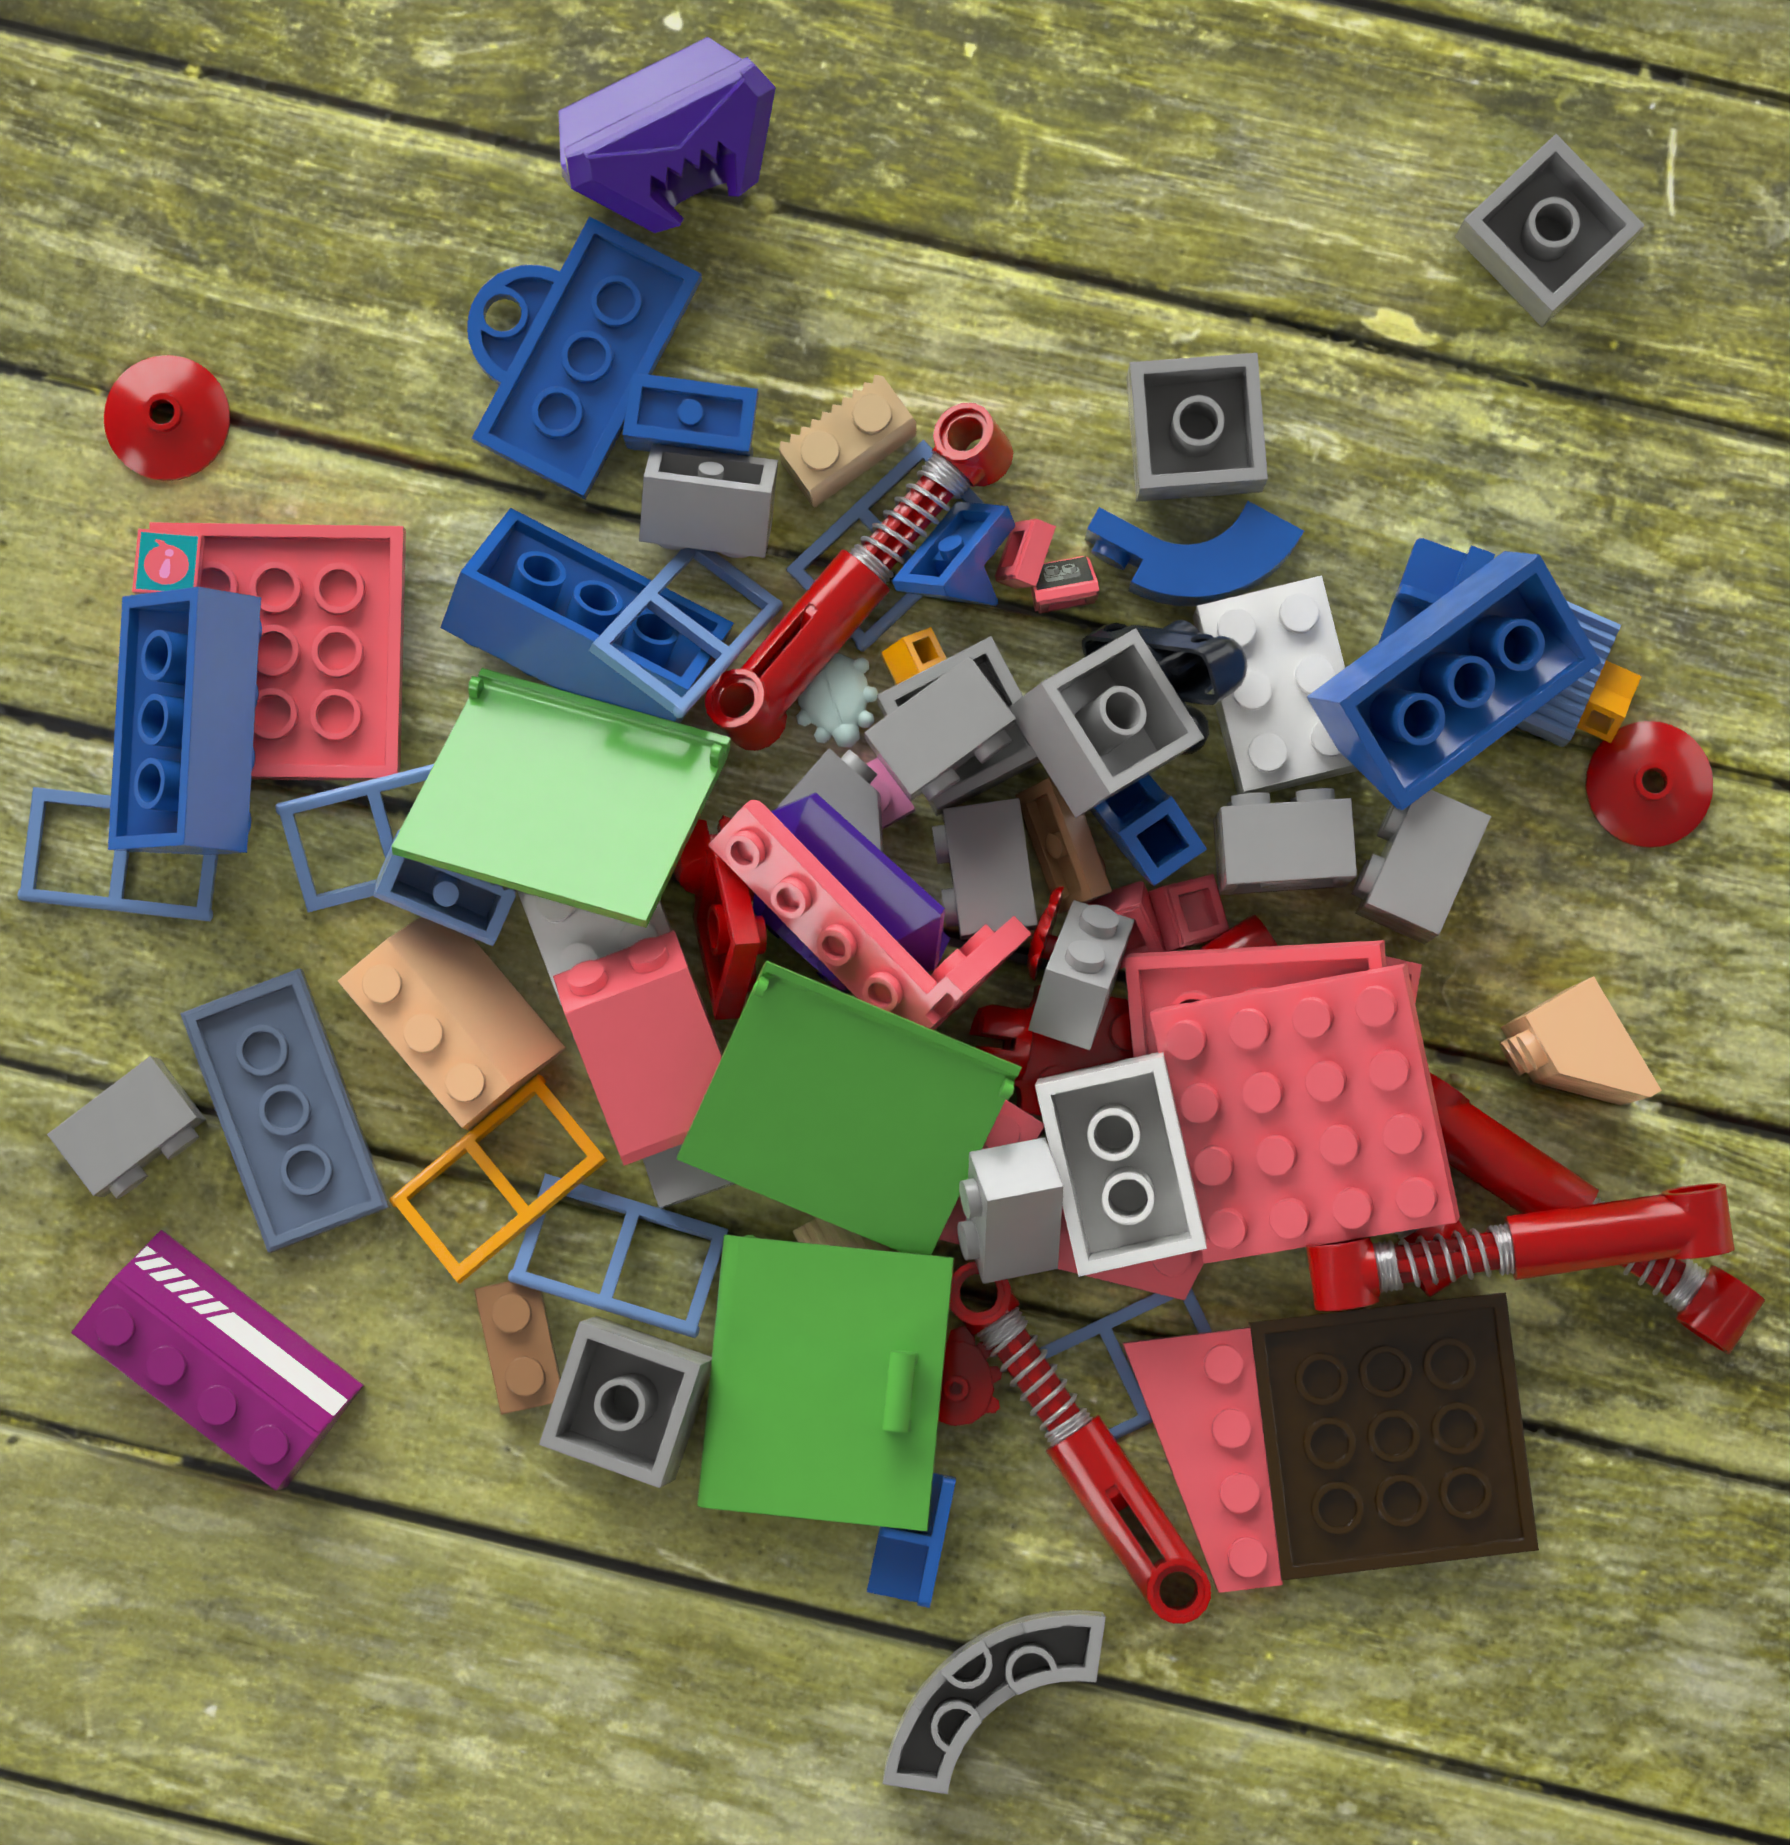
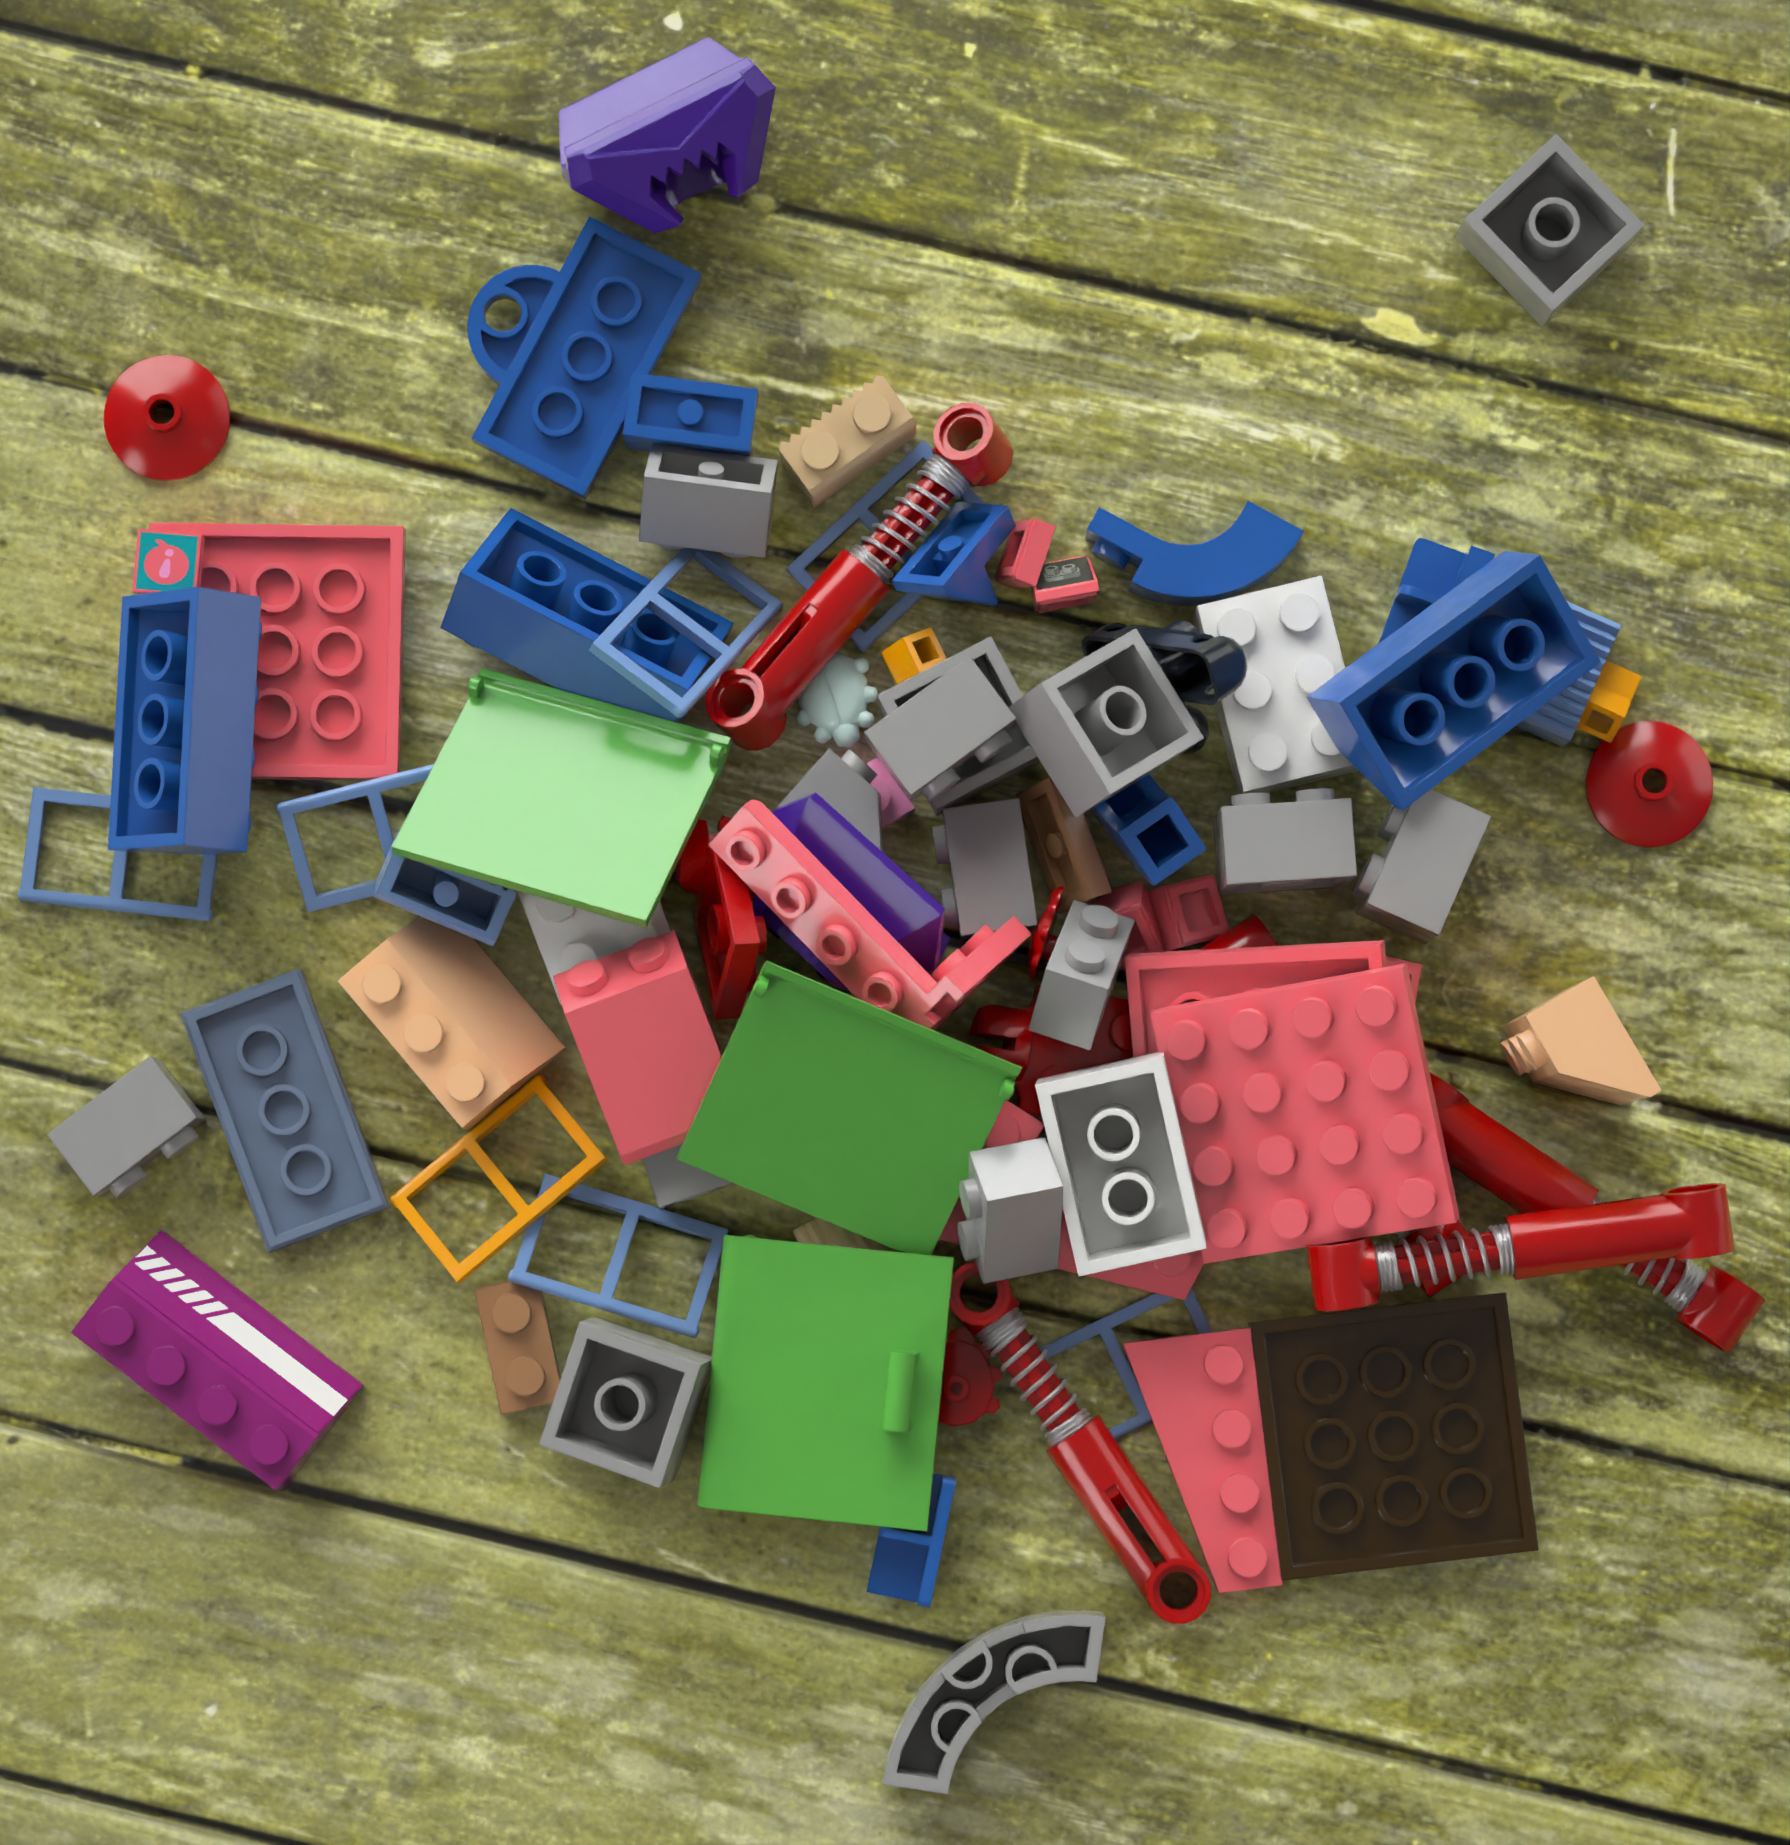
(1196, 427): light grey brick -> none

